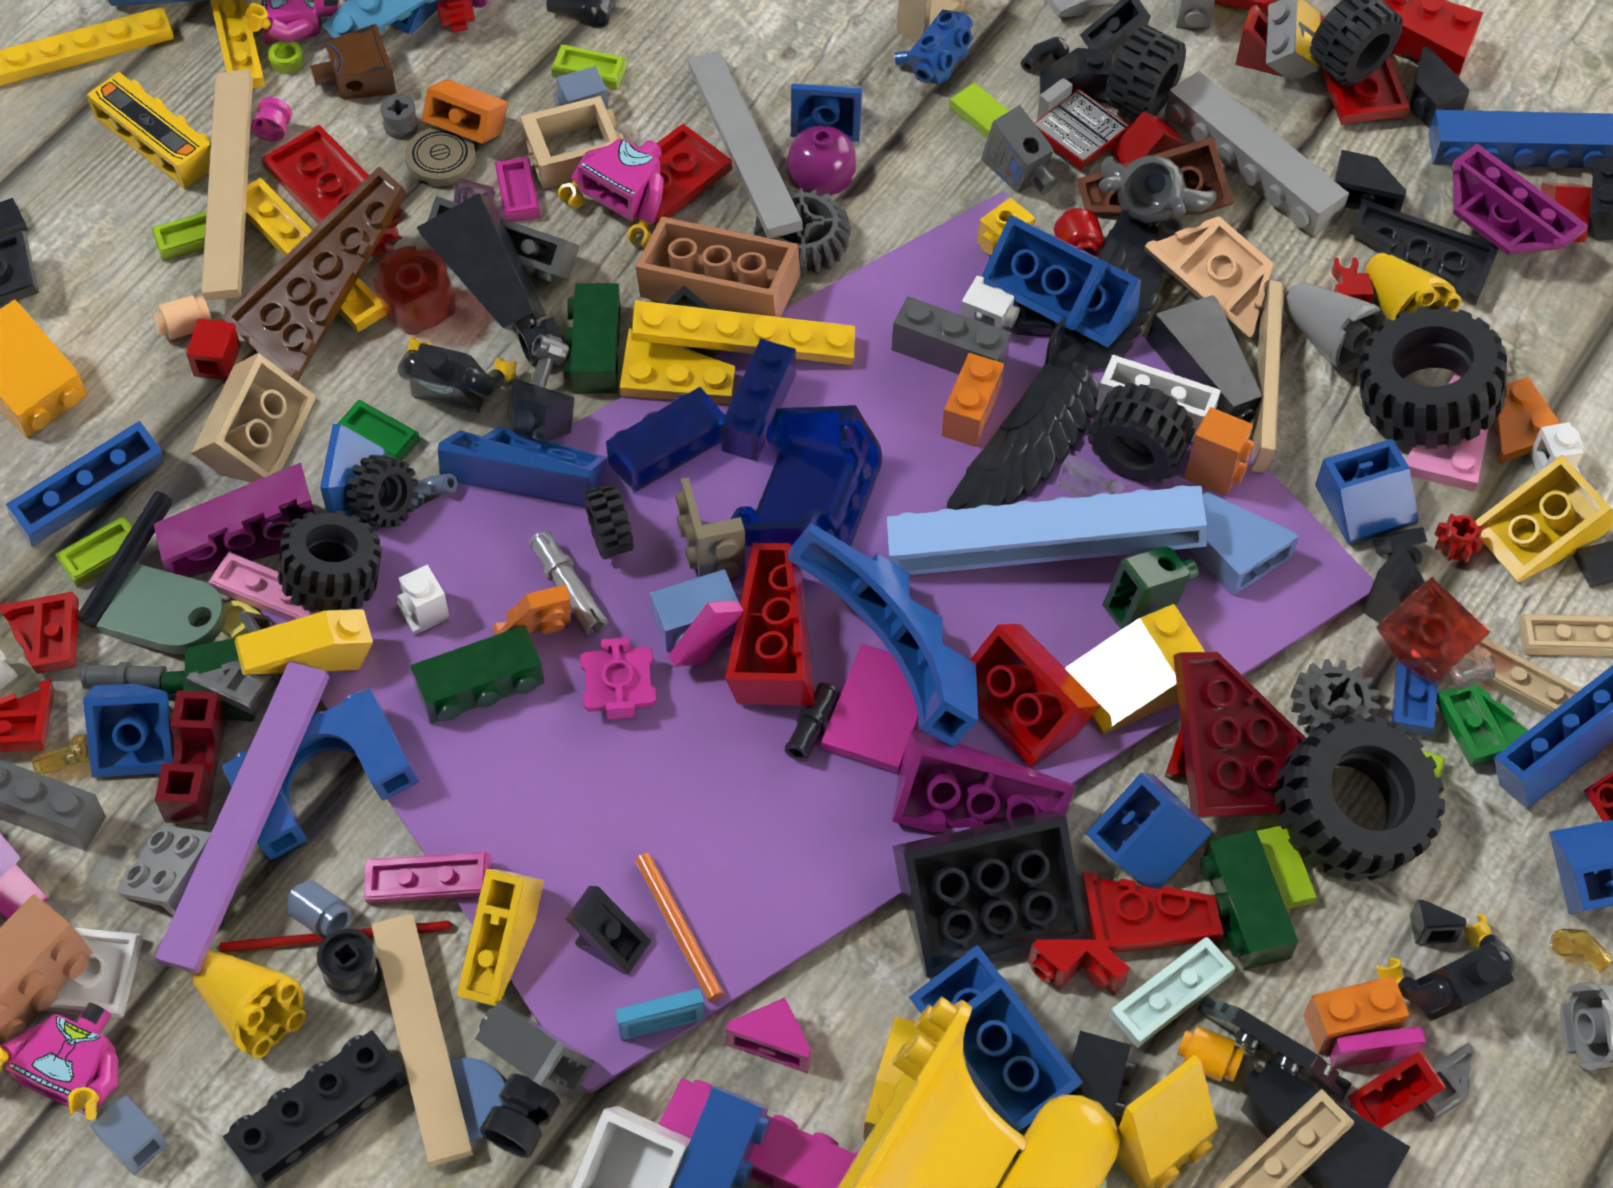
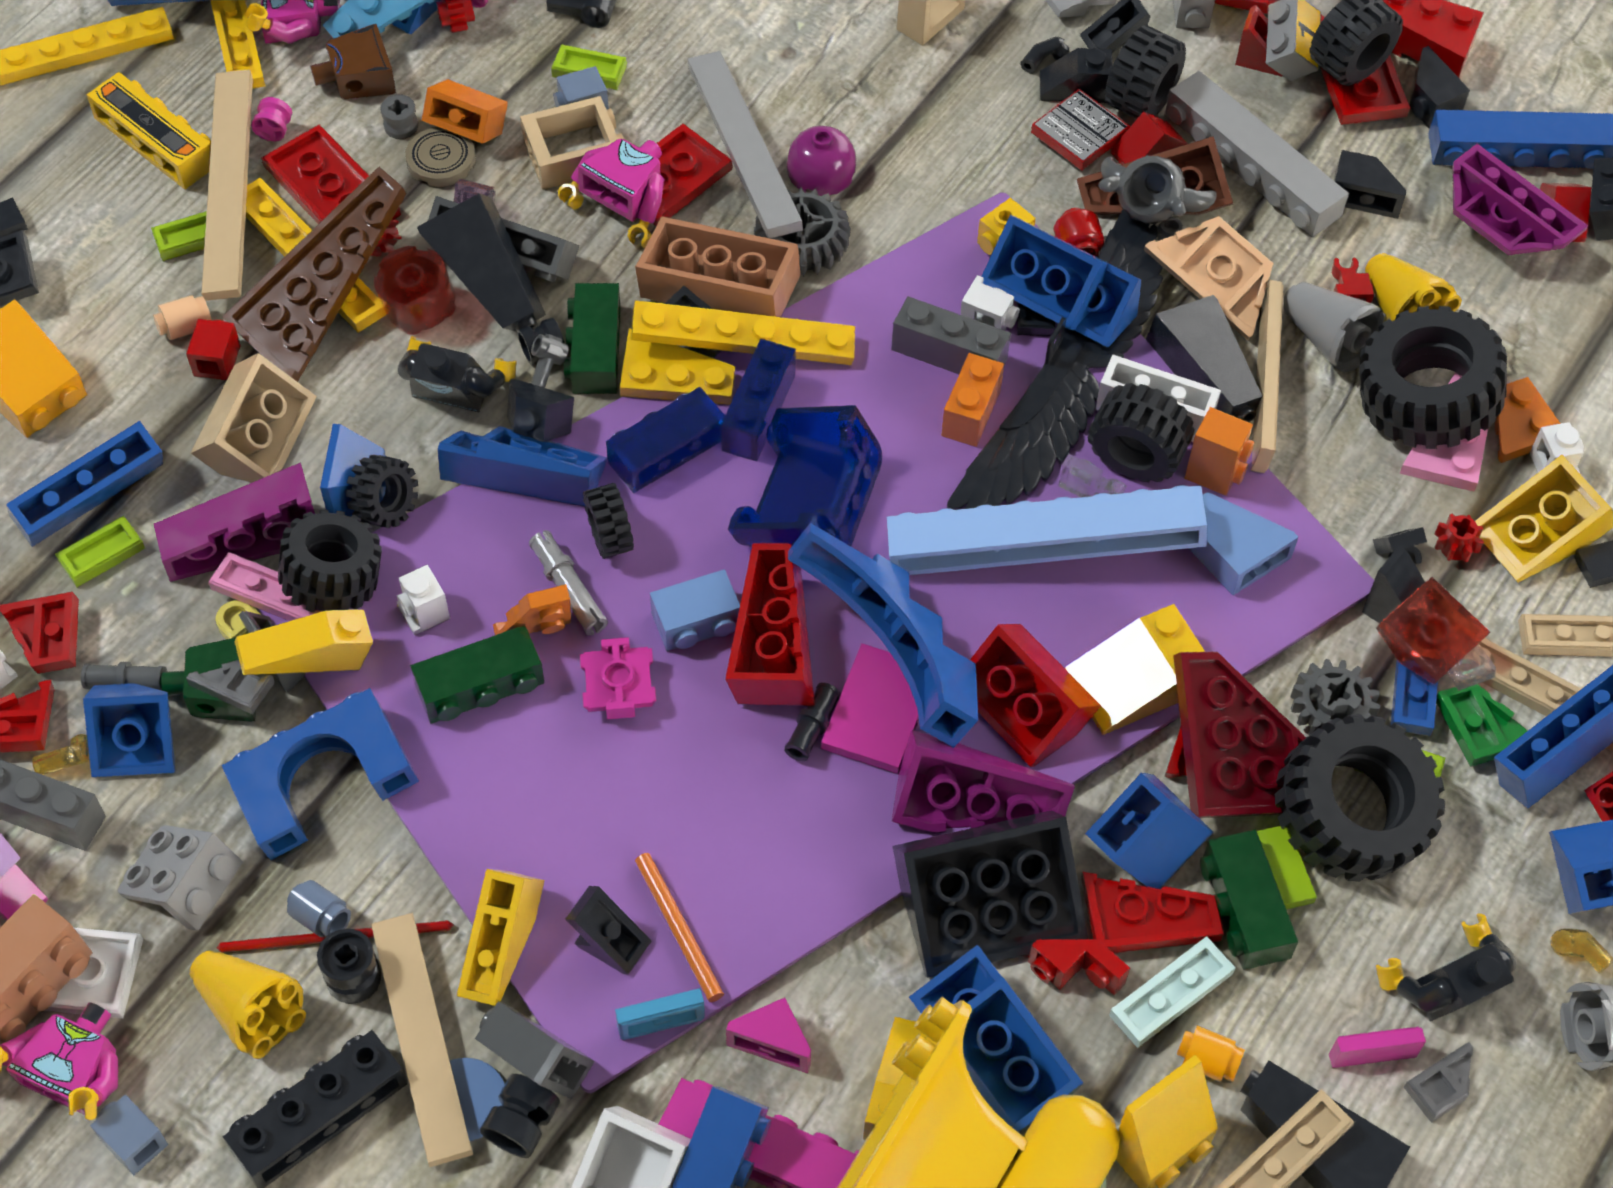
(124, 559): black axle -> none
(161, 611): sand green tile -> none
(188, 782): dark red arch -> none
(242, 819): medium lavender tile -> none
(285, 57): lime tile -> none
(381, 429): green tile -> none
(425, 877): dark pink tile -> none
(434, 486): sand blue arm -> none
(517, 189): dark pink tile -> none
(705, 633): dark pink tile -> none
(709, 545): dark tan bracket -> none
(827, 106): blue slope -> none
(939, 47): blue brick -> none
(977, 108): lime tile -> none
(1019, 152): dark grey torso -> none
(1053, 96): light grey tile -> none
(1103, 1069): black slope -> none
(1148, 584): dark green torso -> none
(1288, 1054): black wing -> none
(1355, 1010): orange brick -> none
(1368, 491): blue slope -> none
(1397, 1090): red slope -> none
(1434, 248): black wing -> none
(1435, 924): black slope -> none

